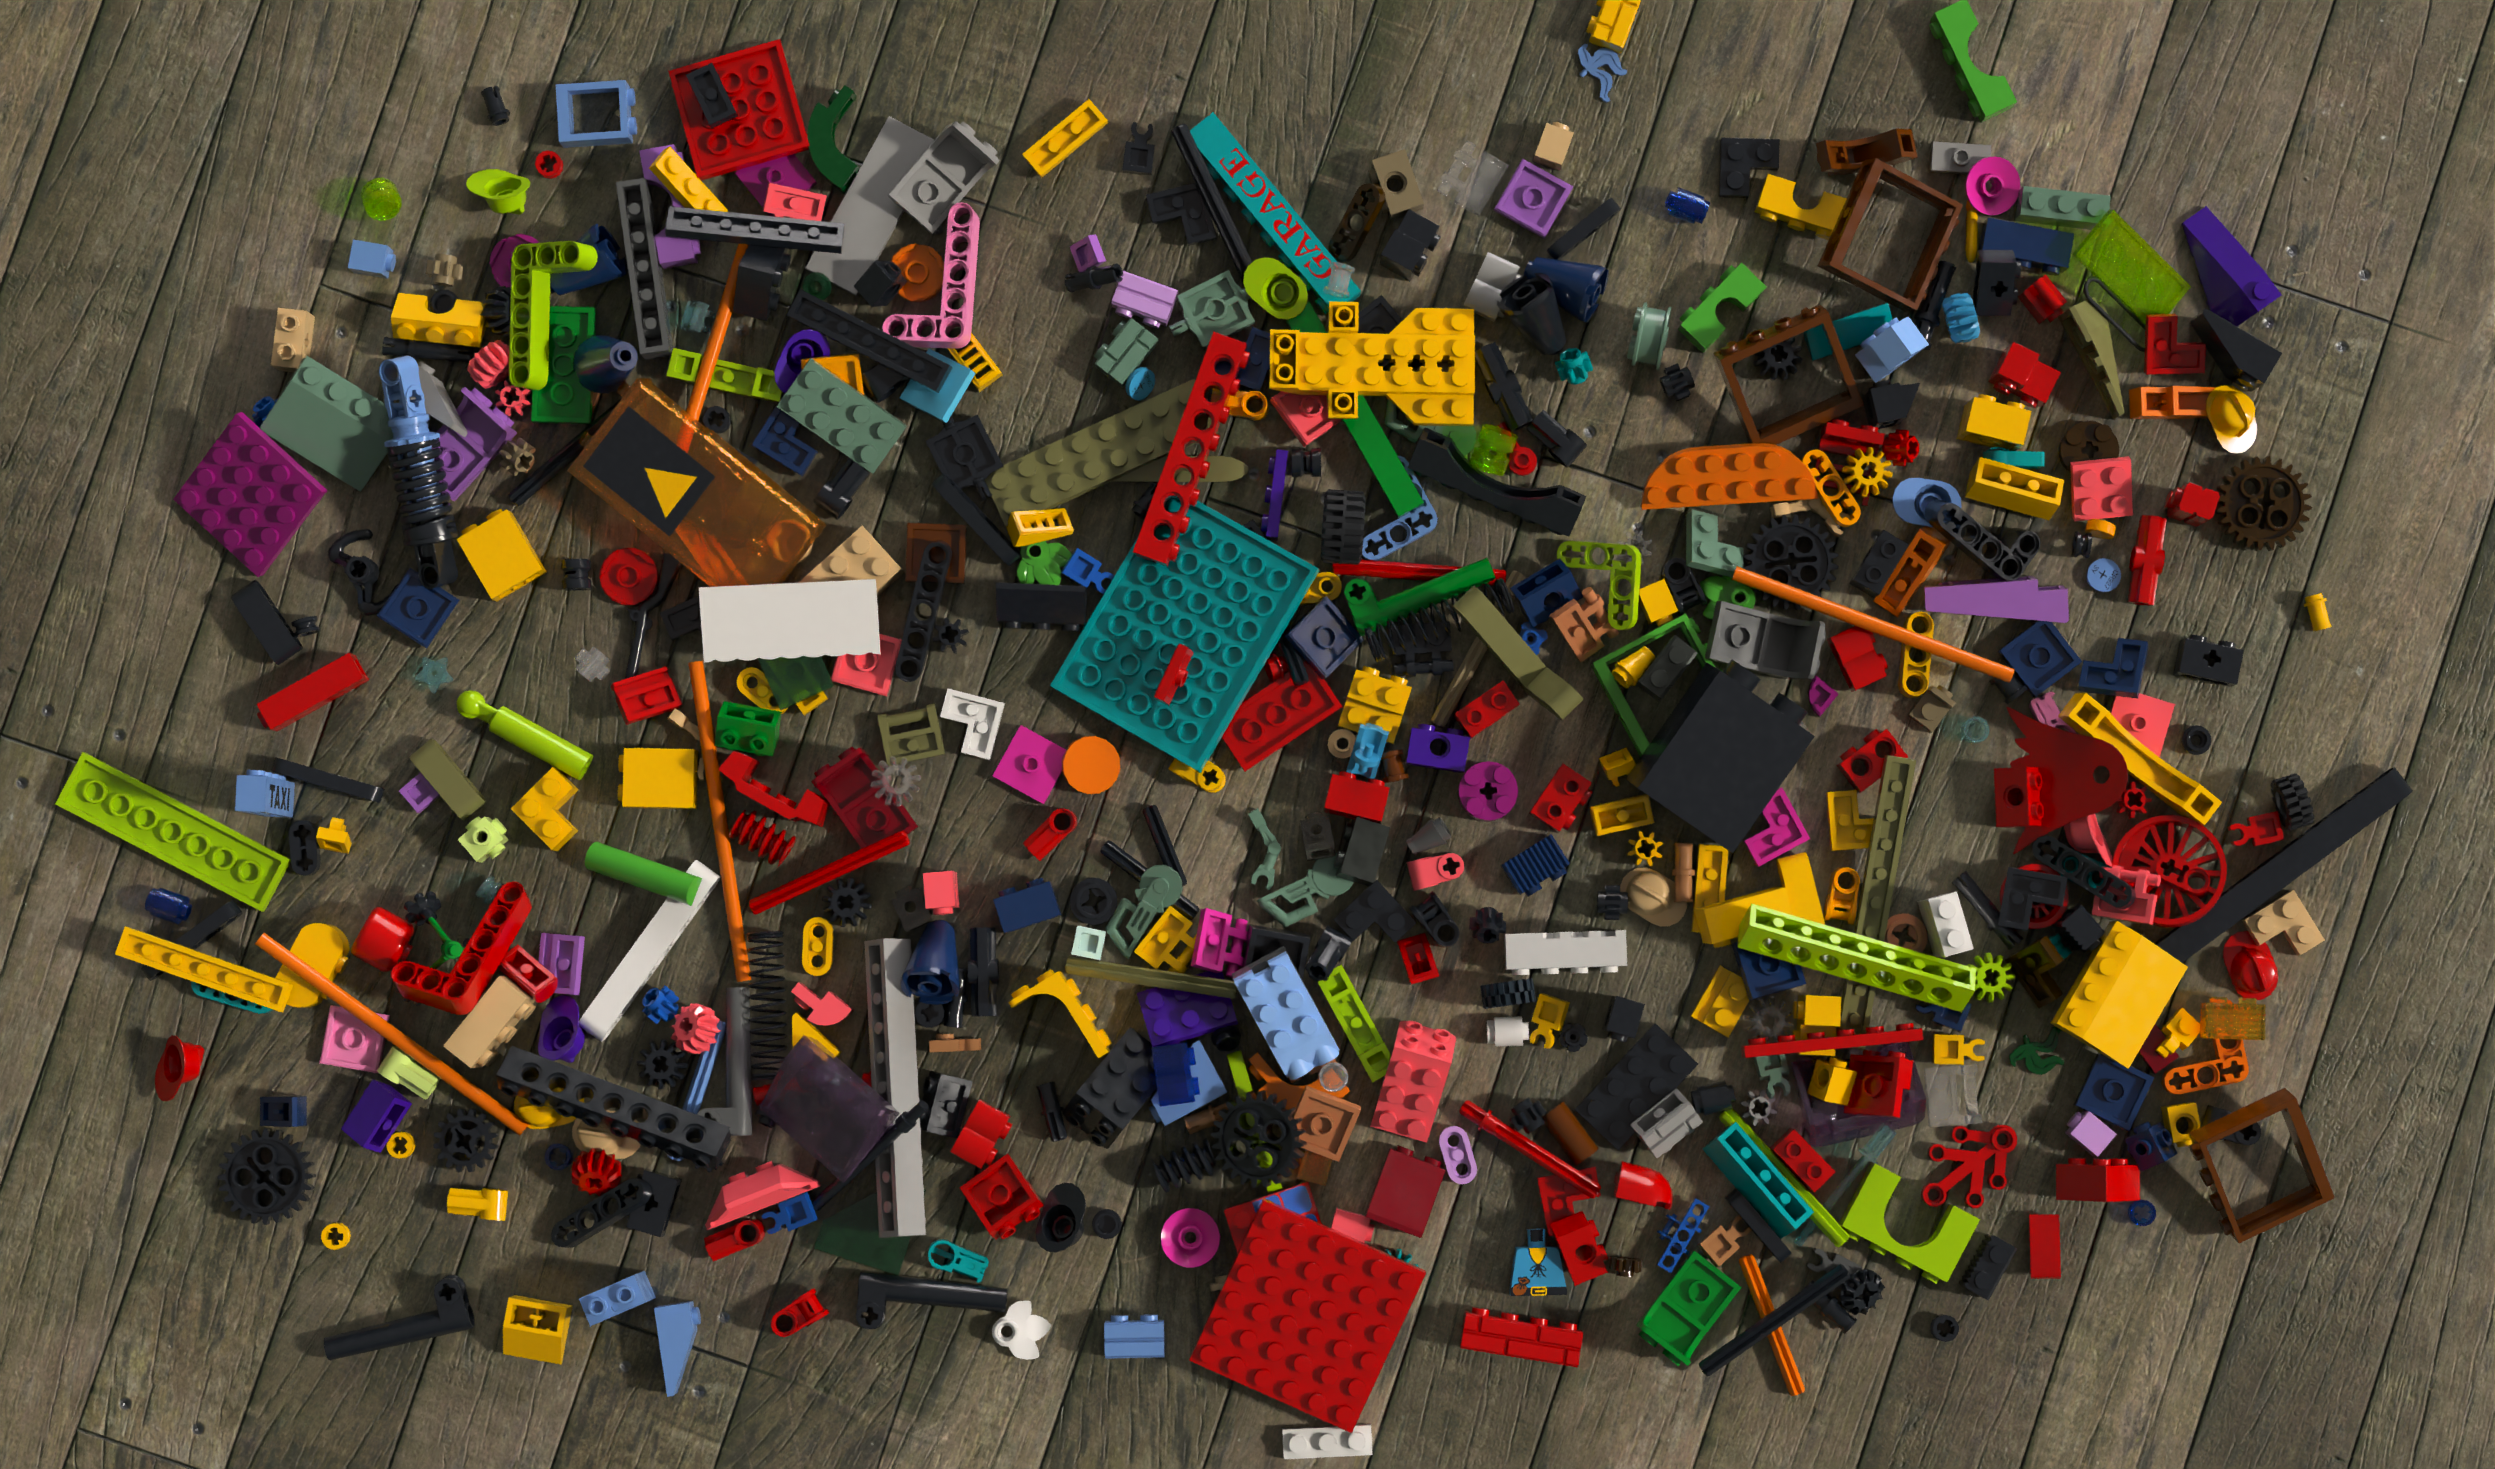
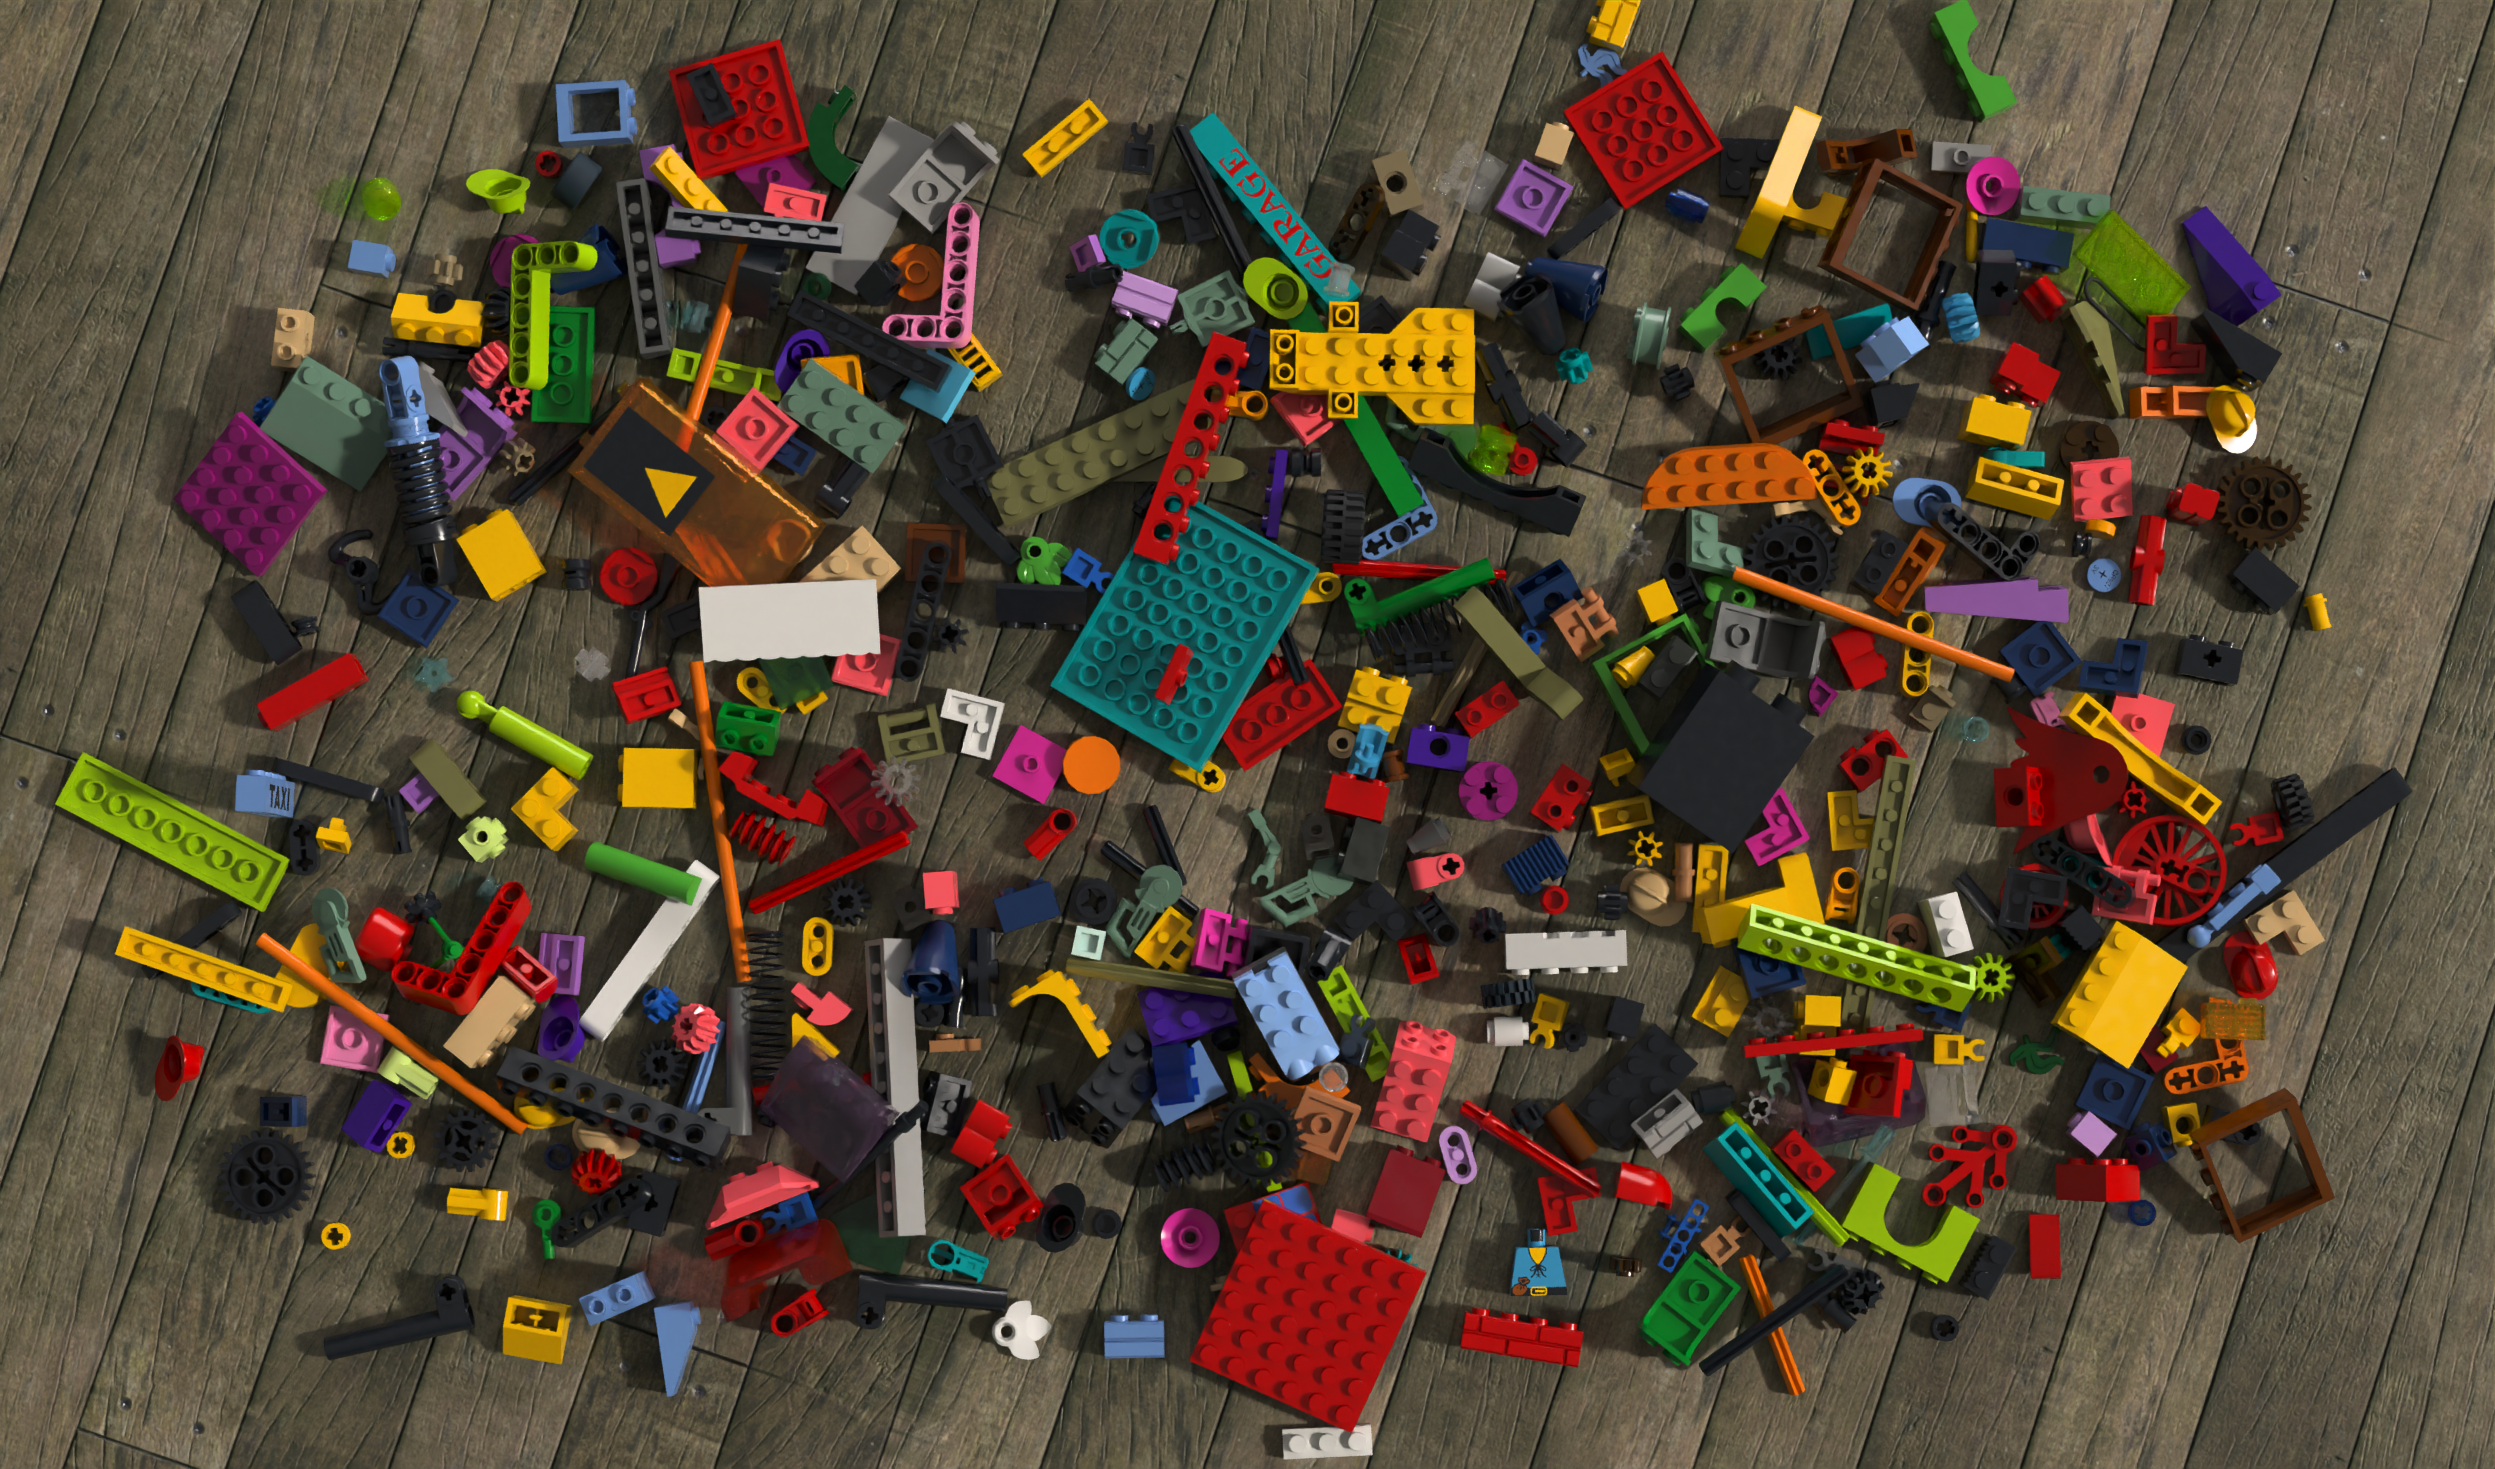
(168, 905): clear blue brick -> none
(330, 915): none -> sand green piece
(398, 824): none -> black pin
(497, 113): black pin -> none
(546, 1215): none -> green plate
(576, 181): none -> black wheel
(604, 363): dark blue cone -> none
(757, 428): none -> coral plate
(811, 1248): none -> clear red windscreen
(1023, 534): yellow slope -> none
(1143, 230): none -> teal plate
(1324, 637): dark blue plate -> none
(1356, 1046): none -> black plate
(1553, 900): none -> red plate
(1573, 1233): red brick -> none
(1620, 570): lime beam -> none
(1643, 130): none -> red plate
(1779, 182): none -> yellow beam
(1900, 447): red gear -> none
(2259, 882): none -> medium blue plate
(2262, 582): none -> black brick

